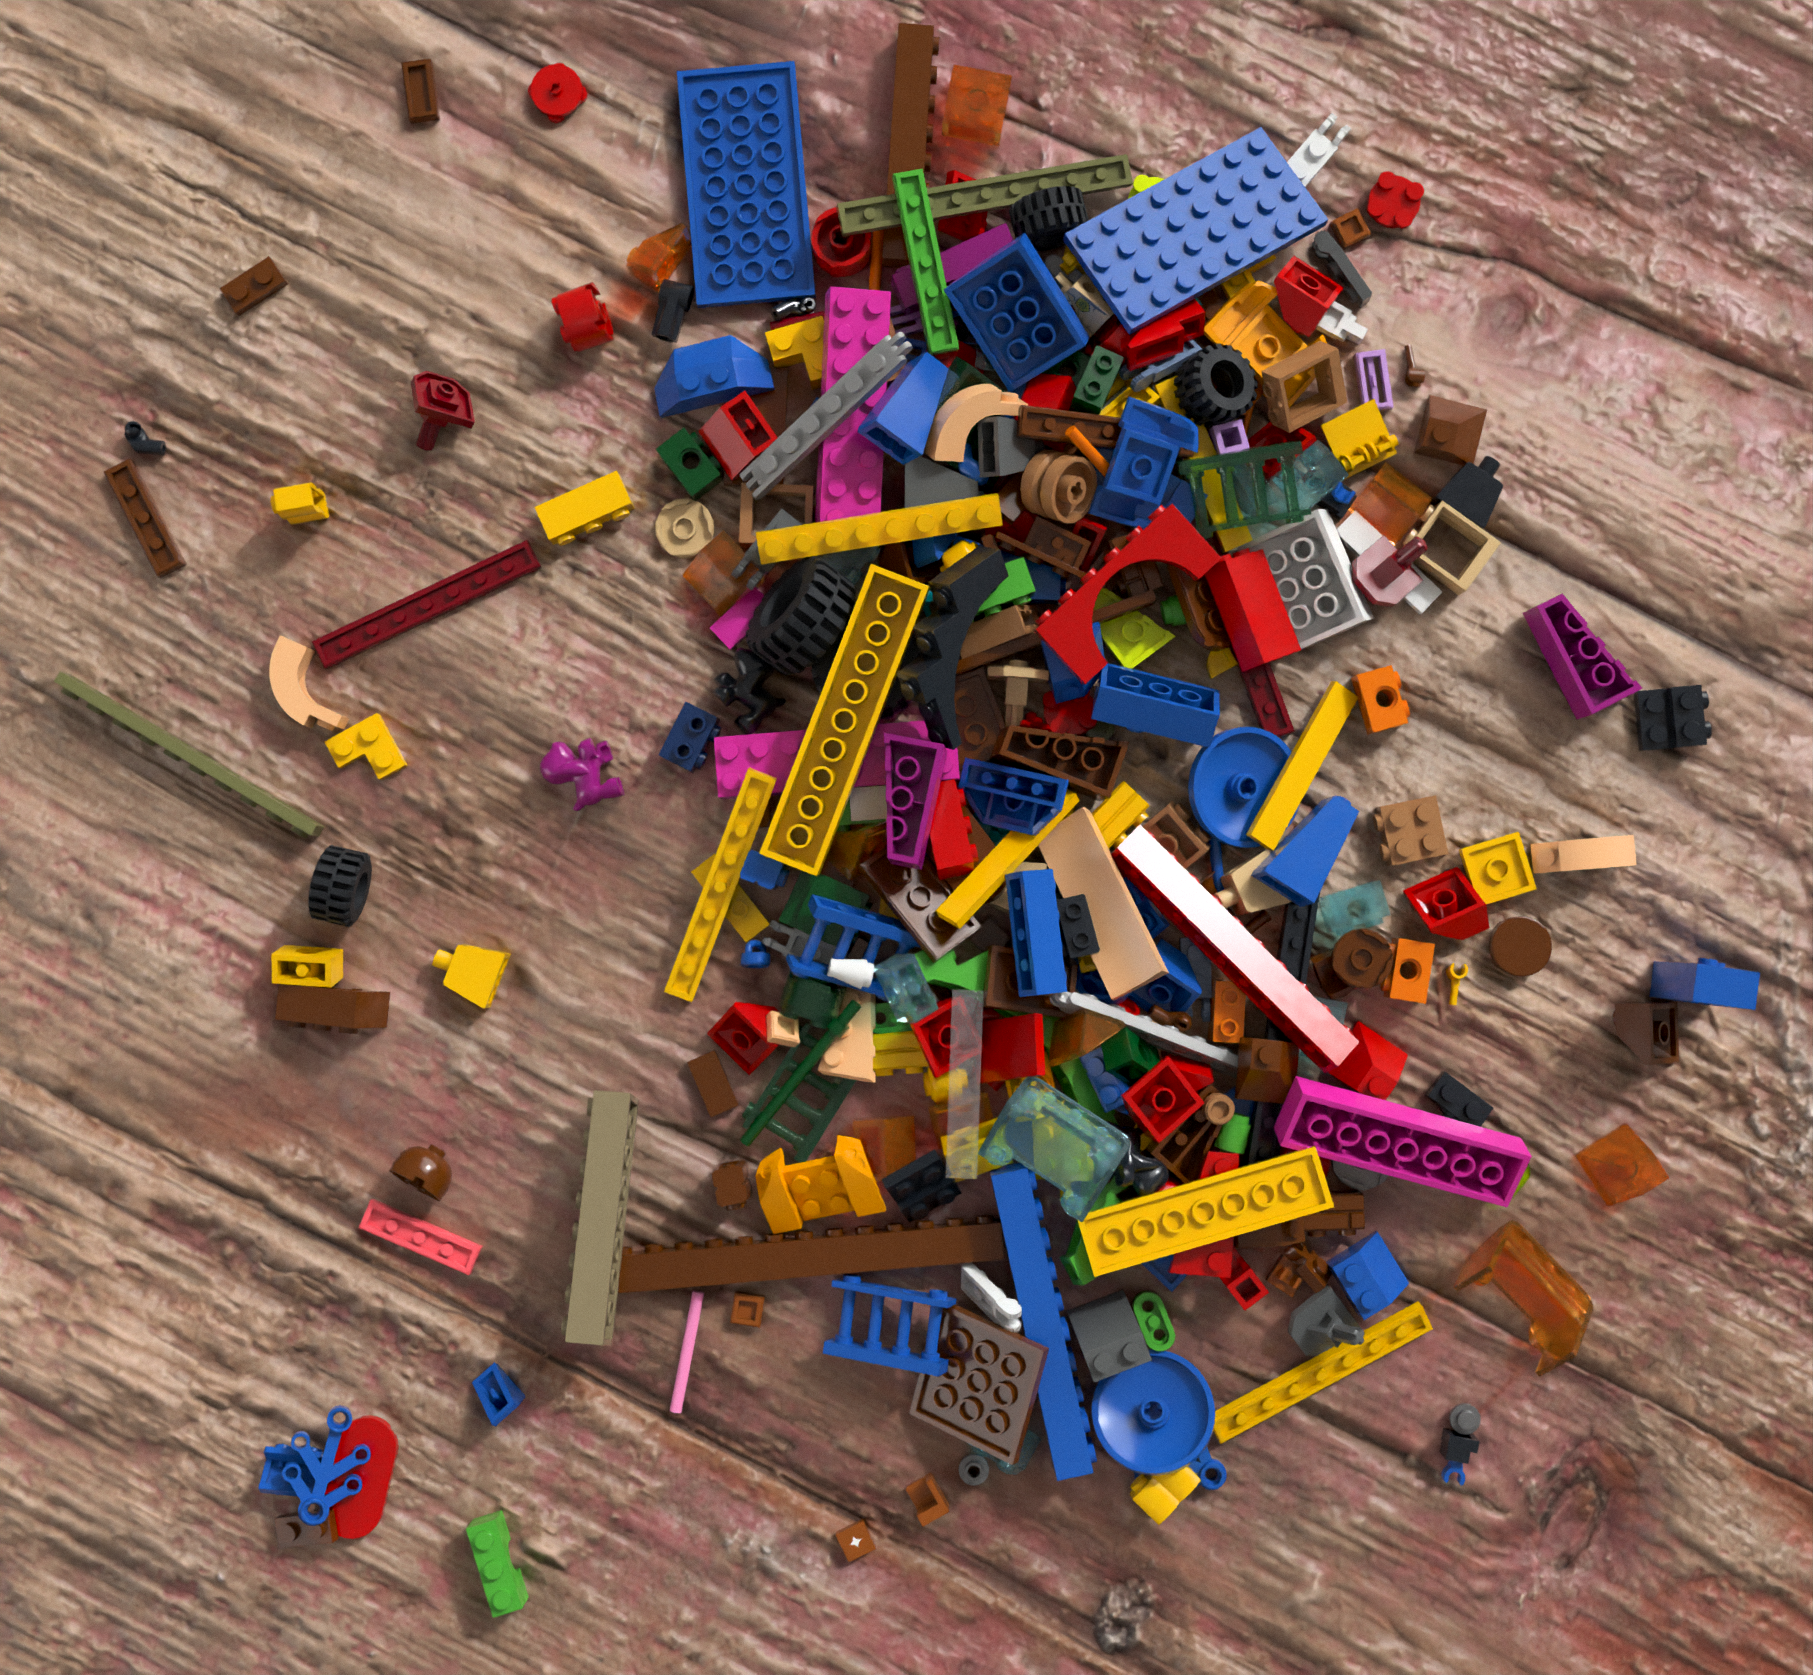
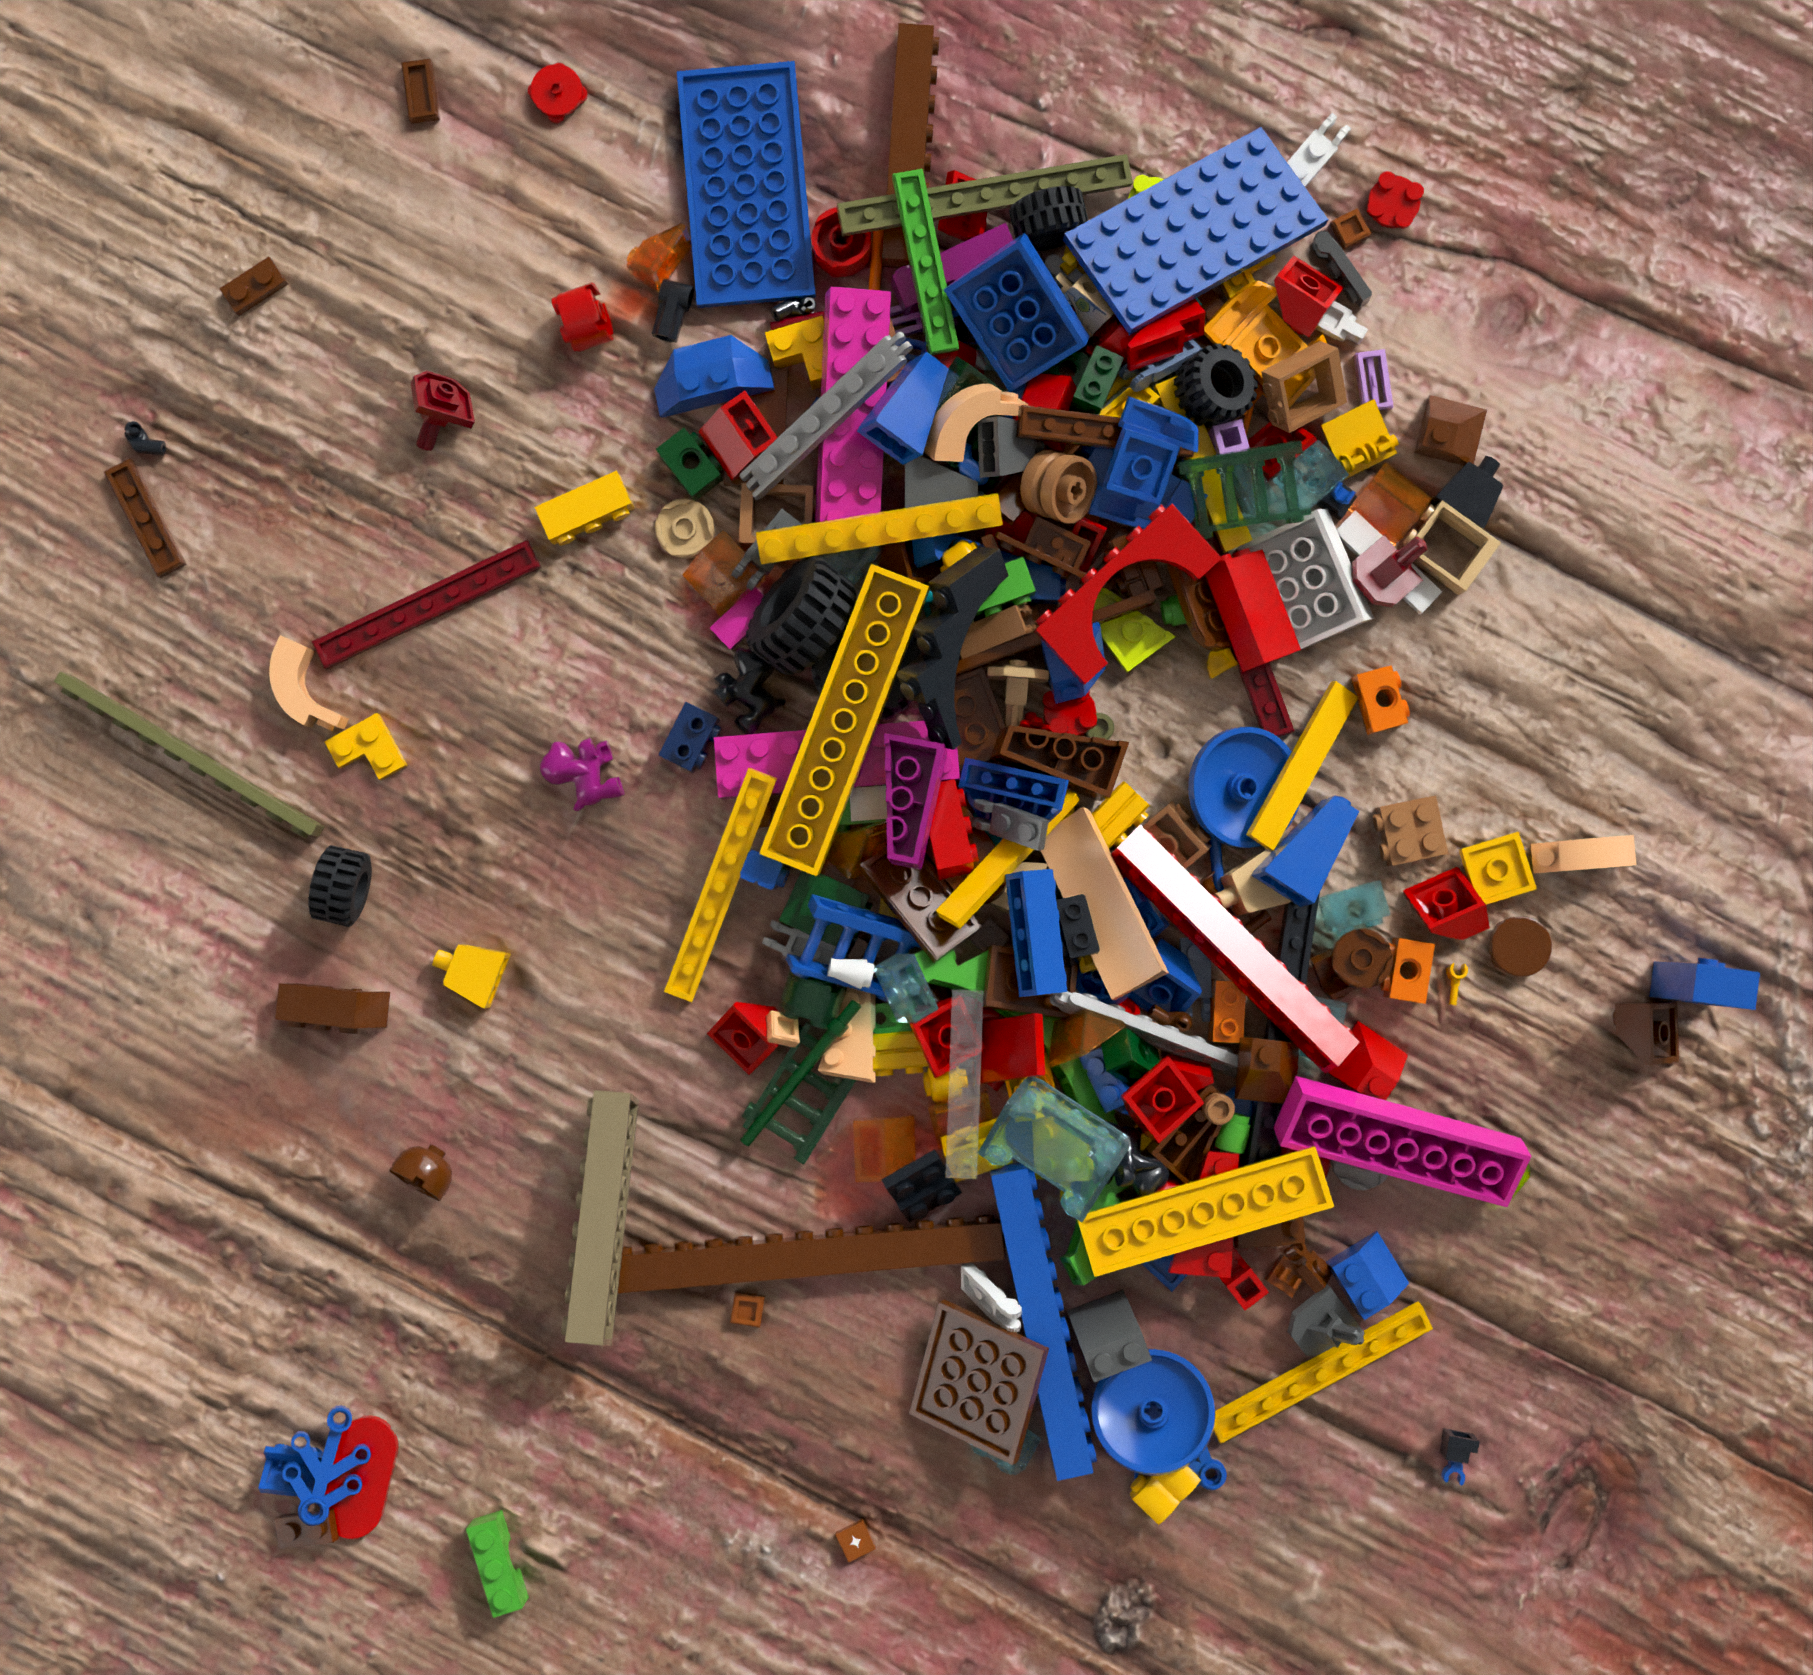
(300, 503): yellow brick -> none
(307, 966): yellow brick -> none
(420, 1236): coral tile -> none
(497, 1393): blue slope -> none
(686, 1351): bright pink bar -> none
(713, 1083): reddish brown tile -> none
(732, 1184): reddish brown brick -> none
(741, 911): yellow plate -> none
(755, 960): blue tile -> none
(817, 1187): light orange piece -> none
(872, 1349): blue fence -> none
(927, 1499): dark orange panel -> none
(973, 1460): flat silver plate -> none
(976, 105): clear orange brick -> none
(1012, 824): none -> dark grey hinge
(1087, 449): orange bar -> none
(1152, 1320): bright green plate -> none
(1156, 705): blue brick -> none
(1345, 1215): reddish brown brick -> none
(1413, 376): reddish brown hand -> none
(1458, 1101): black plate -> none
(1464, 1418): flat silver plate -> none
(1537, 1287): clear orange windscreen -> none
(1578, 658): magenta wedge -> none
(1621, 1166): clear orange slope -> none
(1672, 718): black plate -> none

